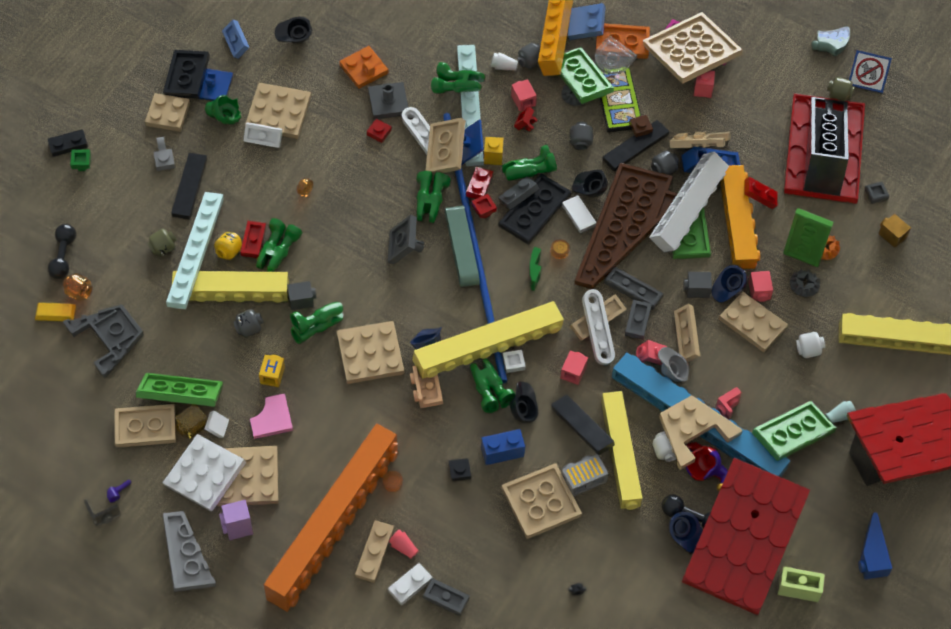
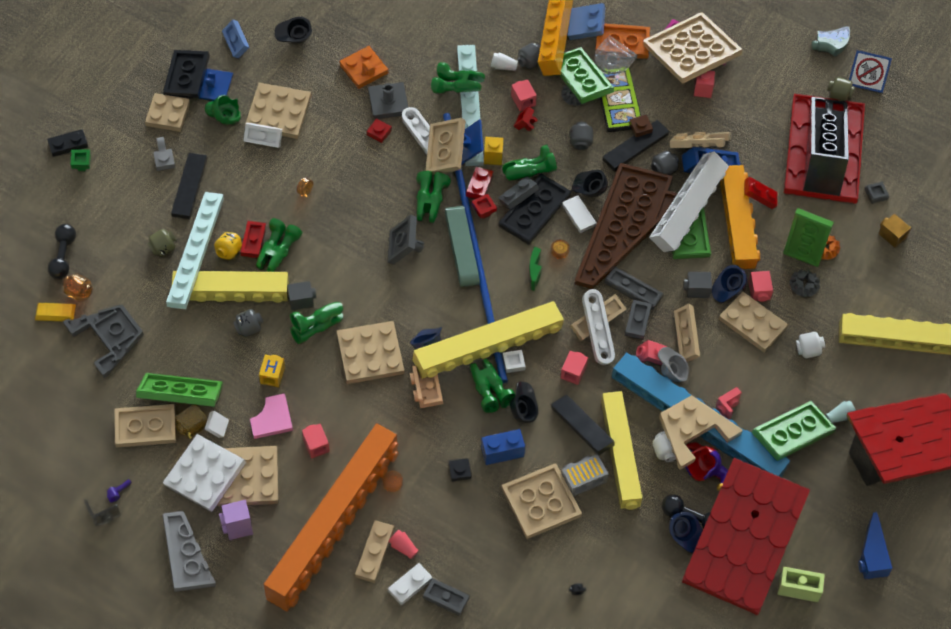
(315, 440): none -> coral brick

